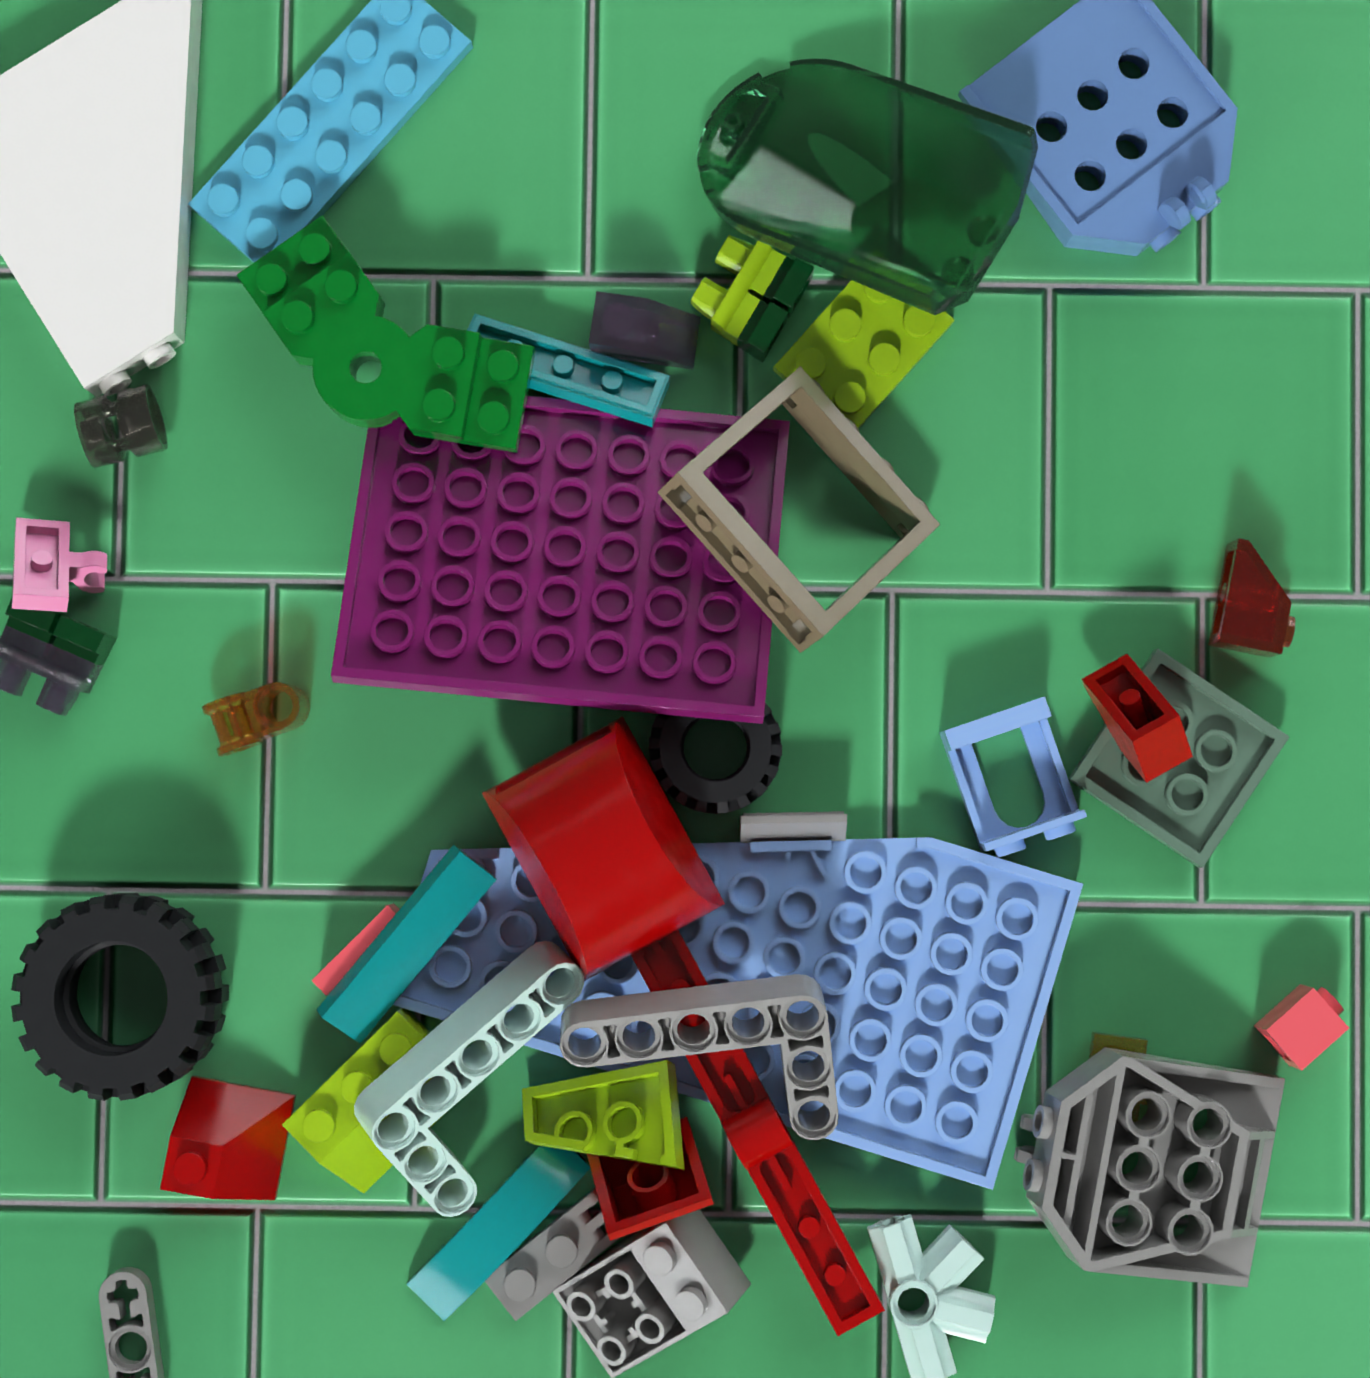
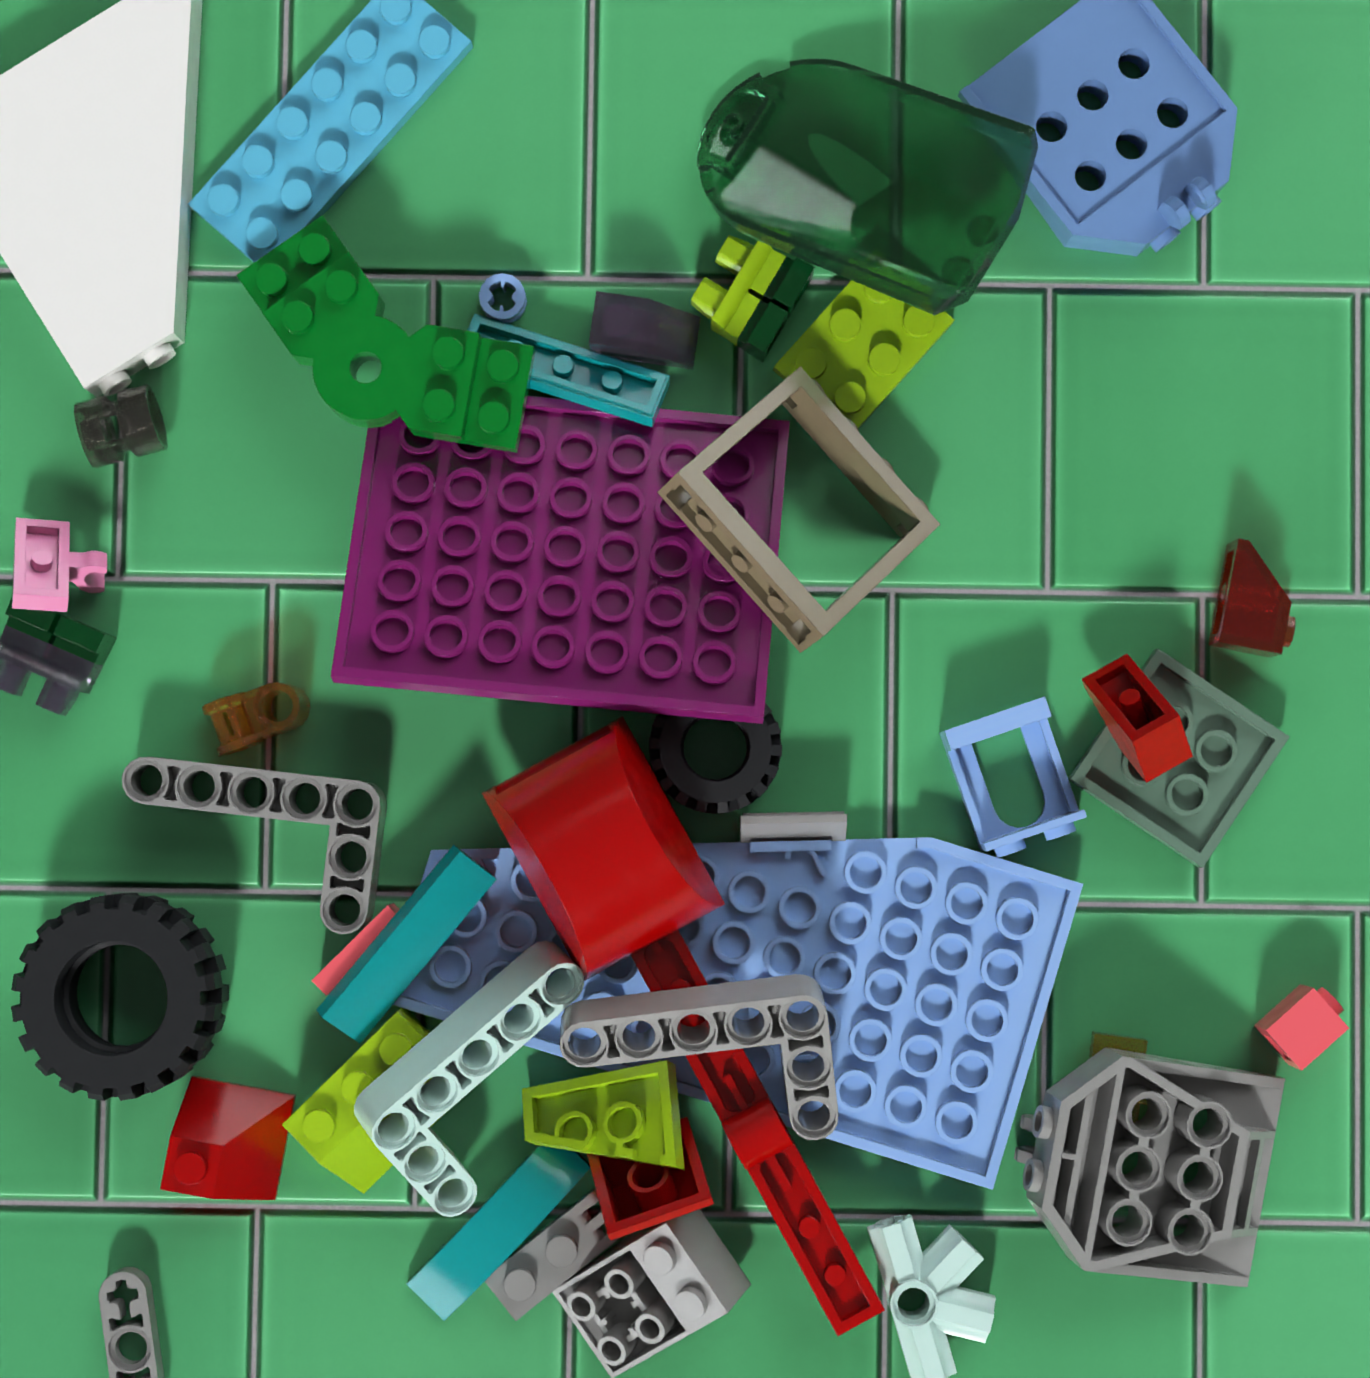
(281, 805): none -> light grey beam
(487, 300): none -> light blue bush

